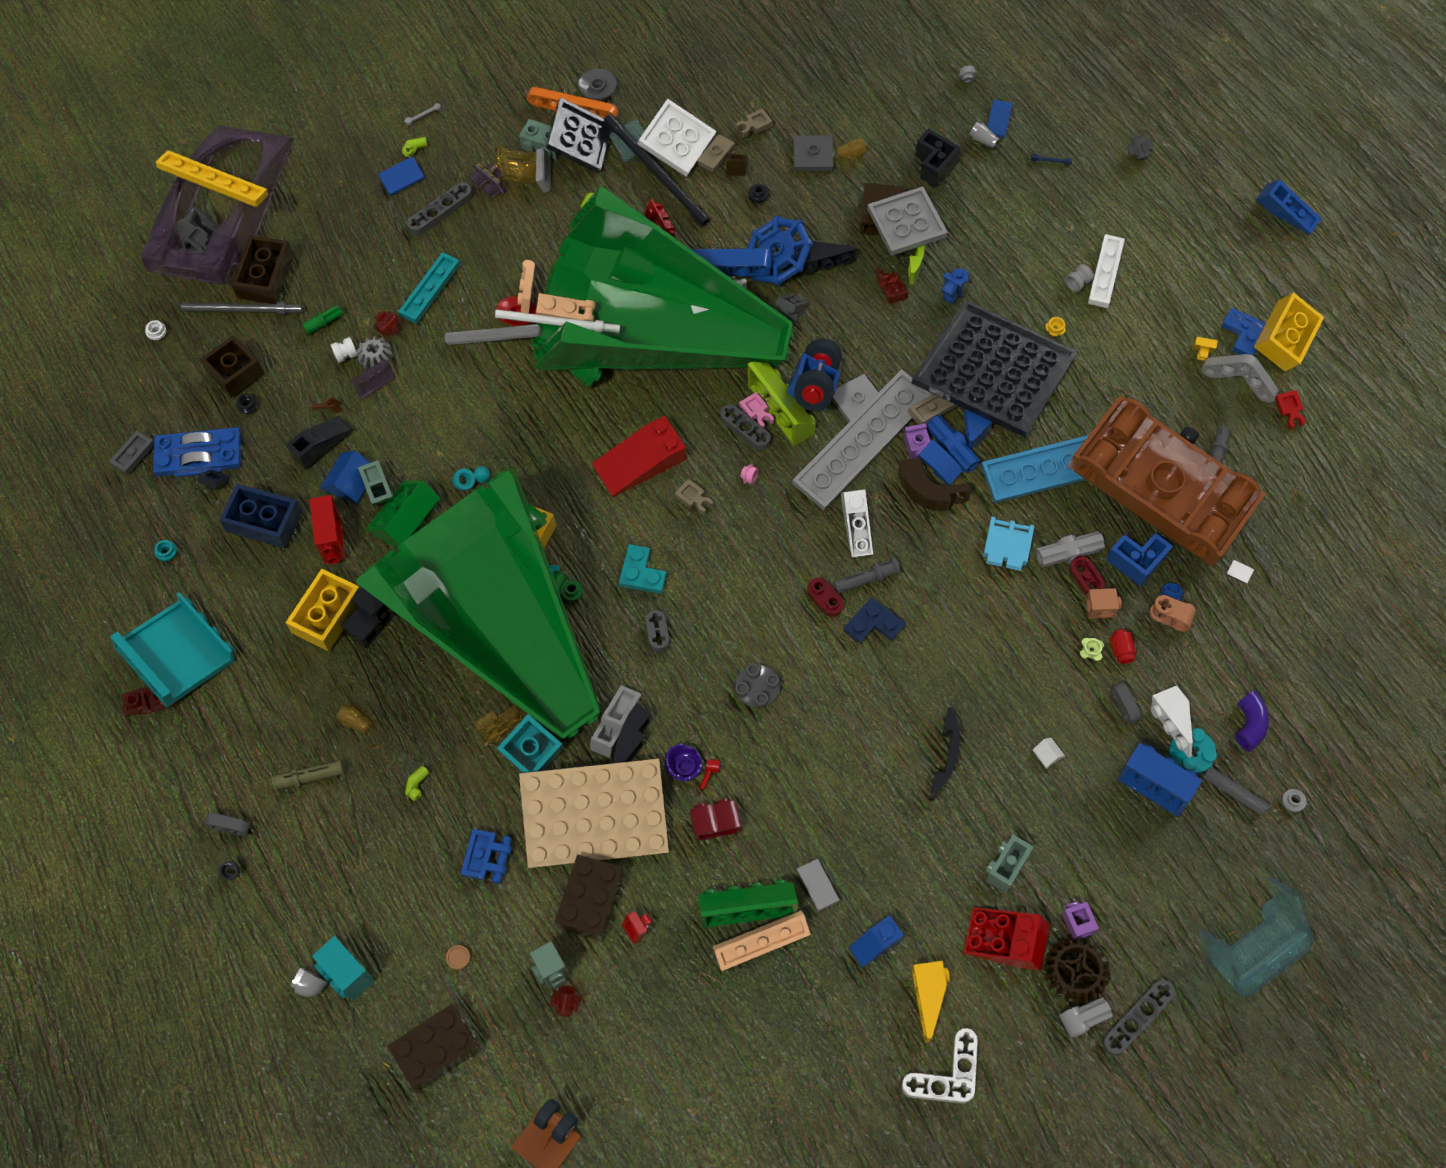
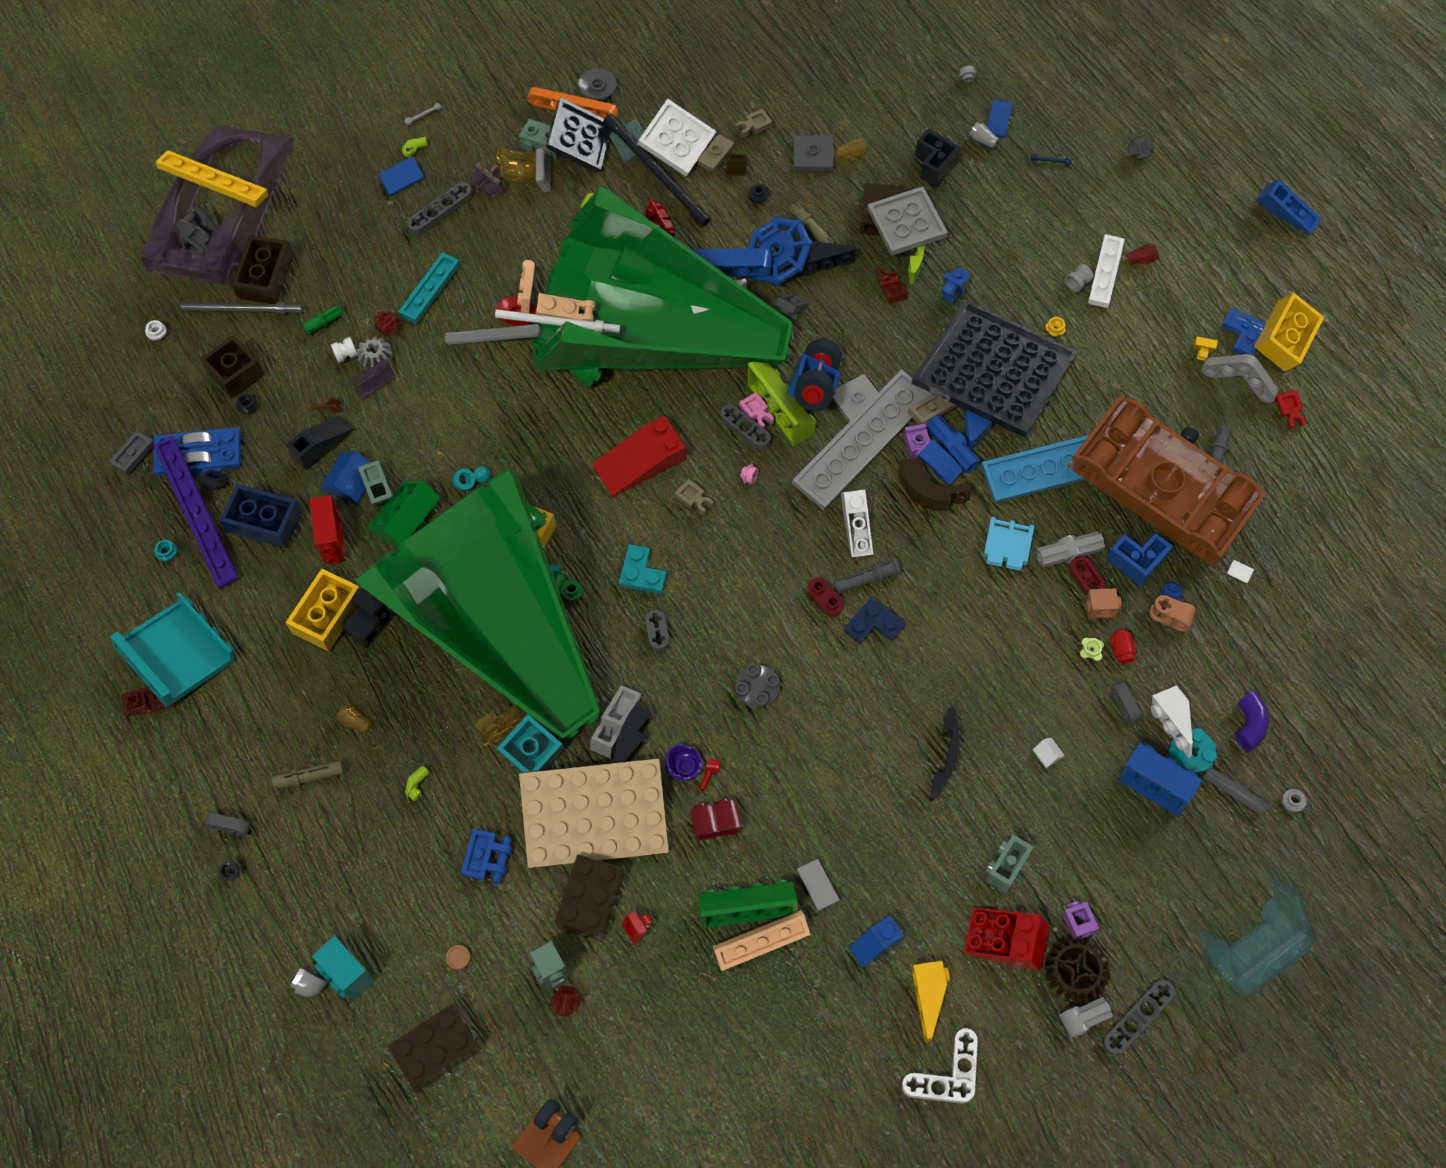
(196, 512): none -> dark purple tile
(810, 224): none -> olive pin
(1143, 254): none -> clear red cone

